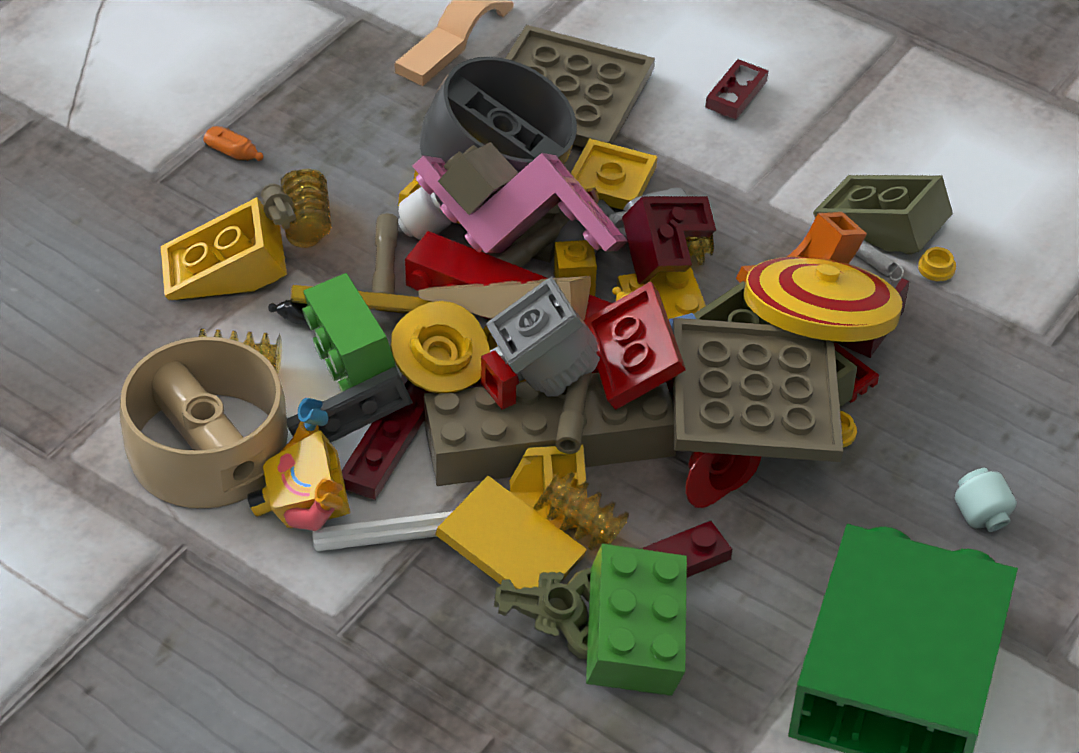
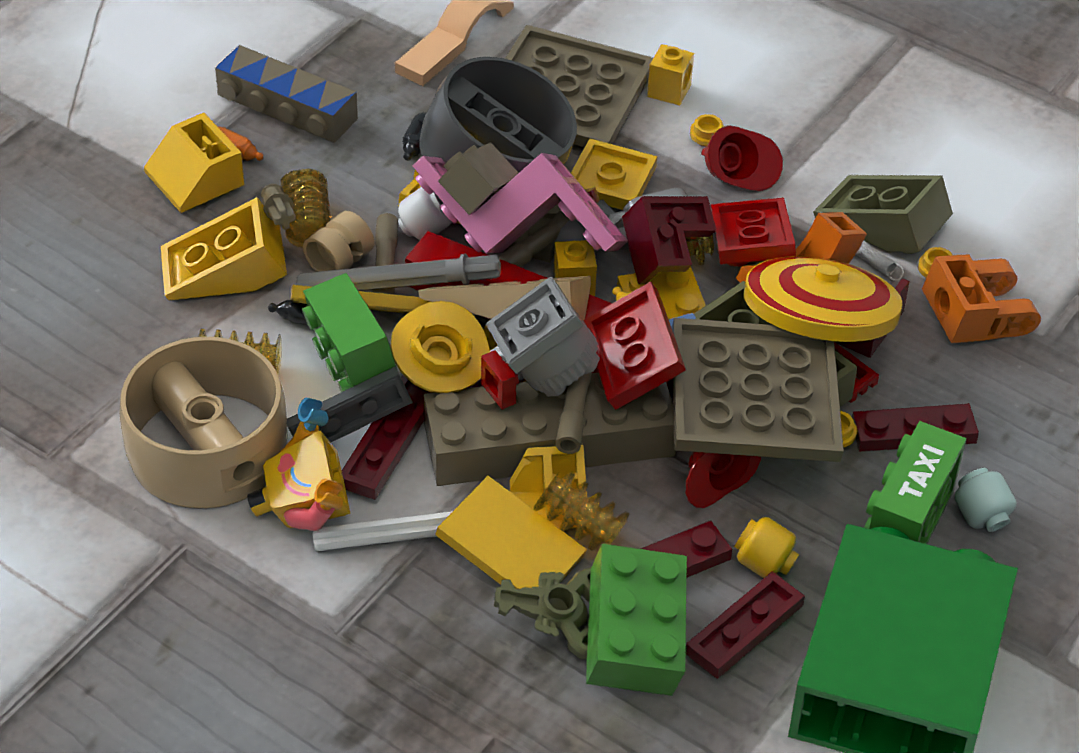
(195, 163): none -> yellow slope
(286, 93): none -> dark tan brick
(339, 243): none -> tan wheel
(411, 139): none -> black piece
(412, 274): none -> light grey axle
(670, 74): none -> yellow brick
(704, 128): none -> yellow plate
(736, 89): dark red piece -> none
(743, 158): none -> red piece
(744, 625): none -> dark red plate
(752, 231): none -> red plate
(766, 547): none -> yellow head
(886, 427): none -> dark red plate
(918, 484): none -> bright green brick
(965, 304): none -> orange brick

